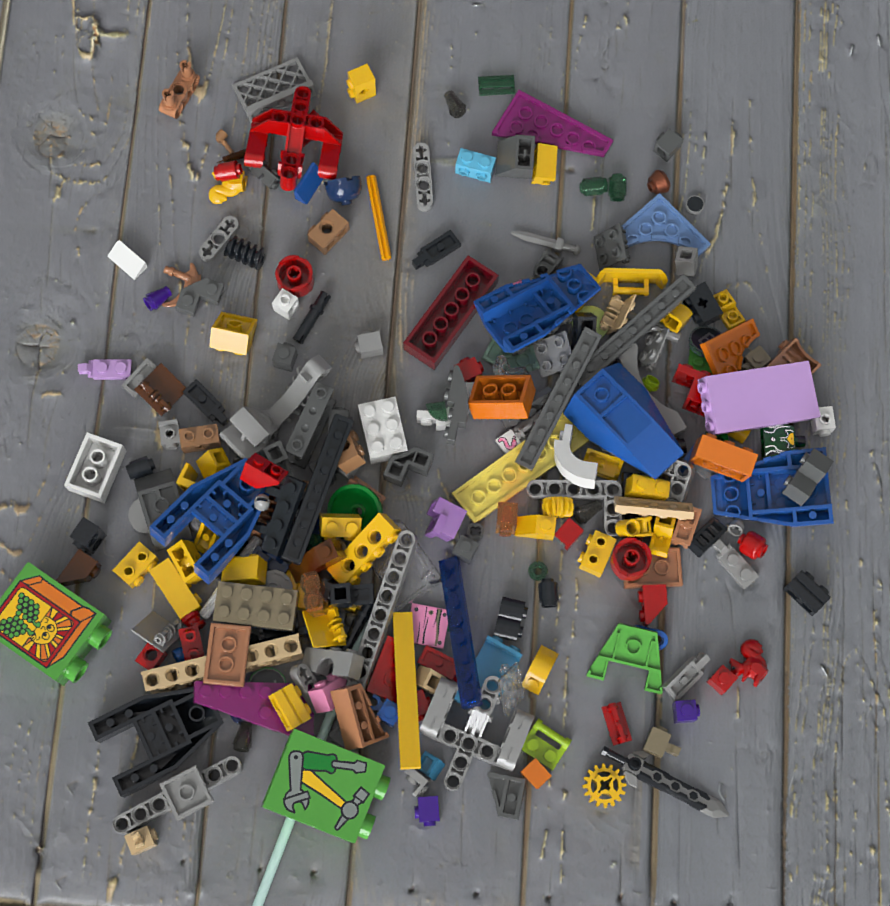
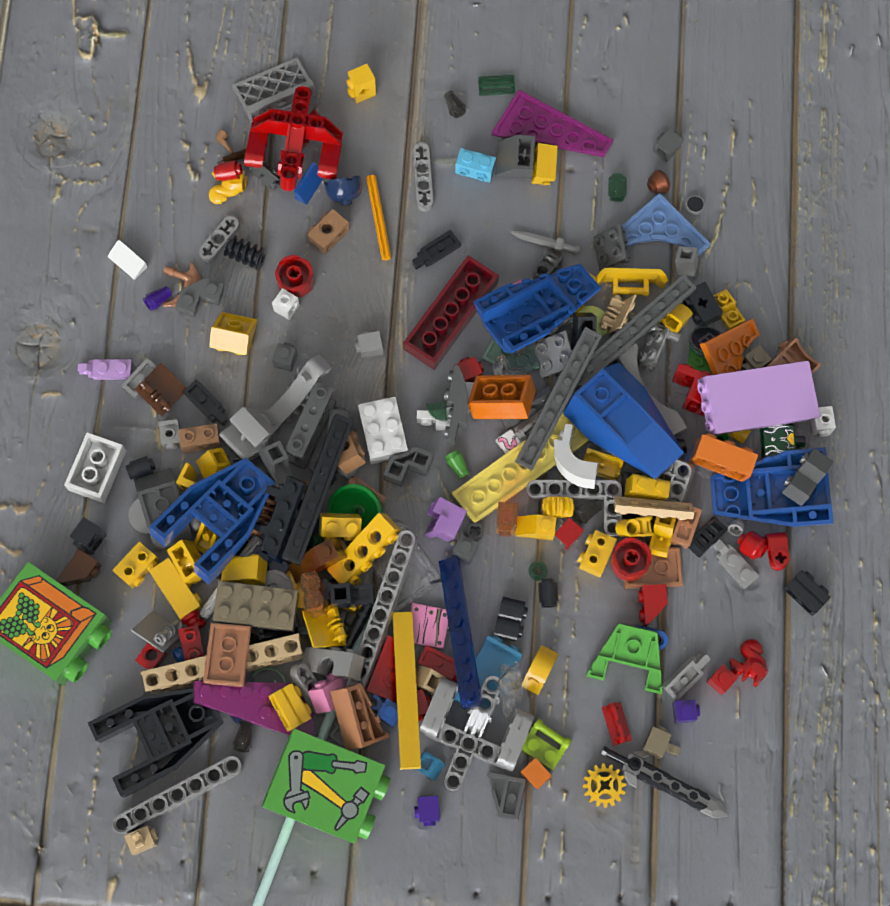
(184, 83): nougat piece -> none
(186, 792): light grey plate -> none
(261, 505): light grey hinge -> none
(262, 472): red slope -> none
(315, 311): black pin -> none
(415, 777): light grey bracket -> none
(457, 463): none -> bright green cone
(593, 186): clear green brick -> none
(651, 383): lime plate -> none
(777, 547): none -> red piece

